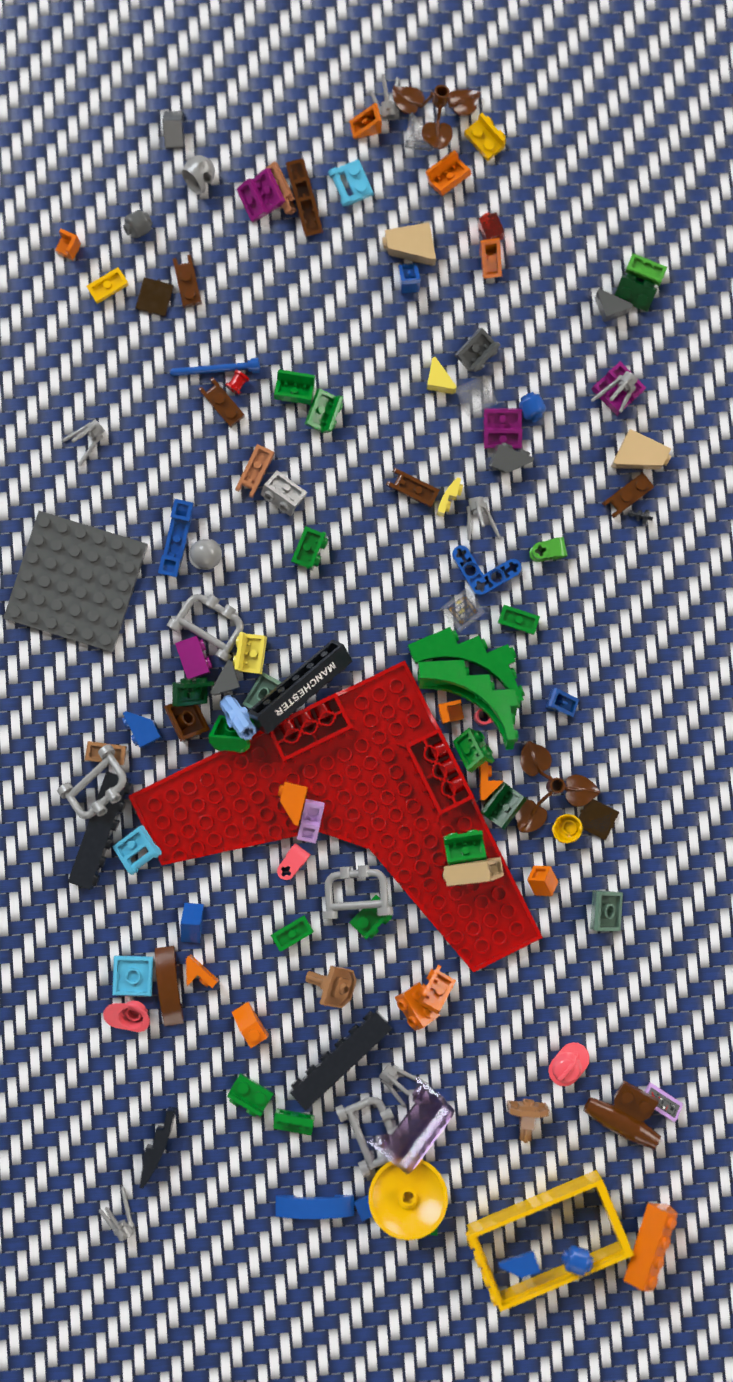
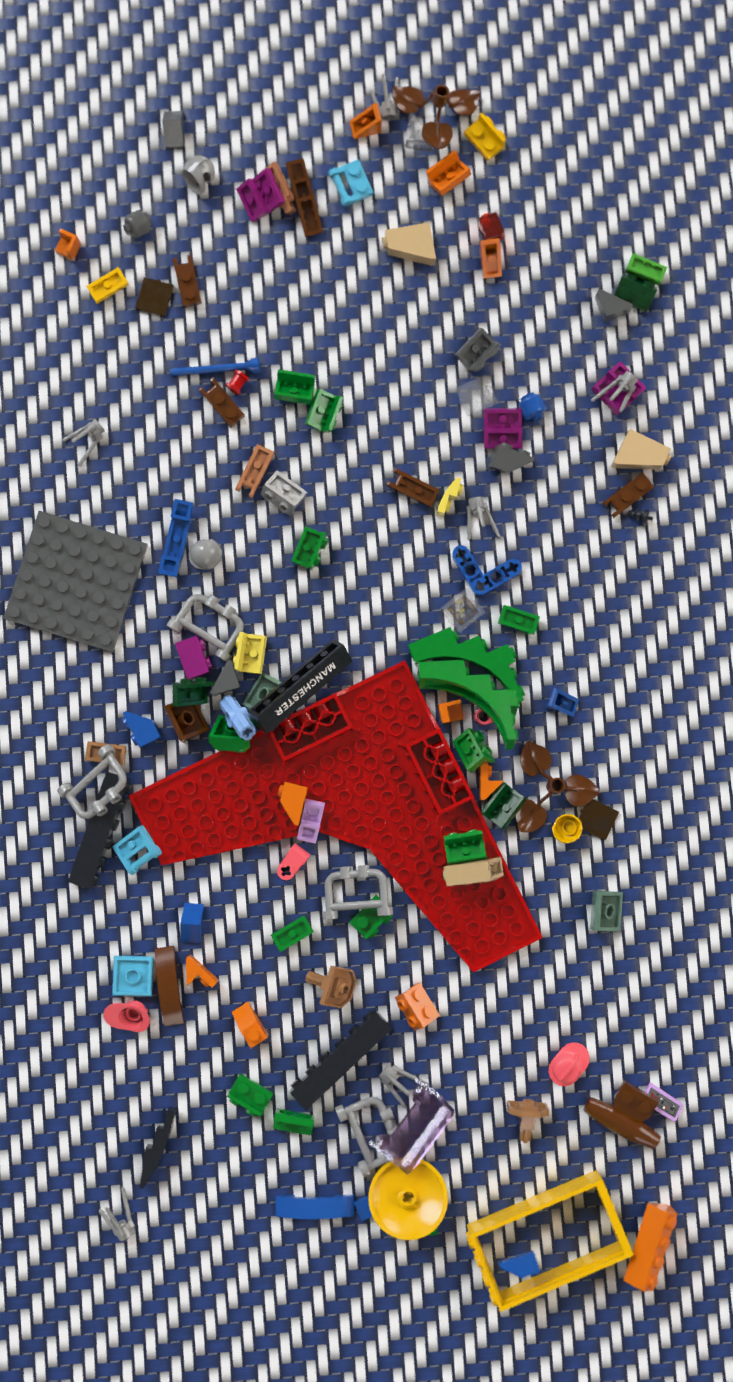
(409, 278): blue slope -> none
(437, 990): orange bracket -> none
(439, 379): light yellow slope -> none
(542, 881): orange panel -> none
(552, 550): bright green piece -> none
(577, 1260): blue head -> none

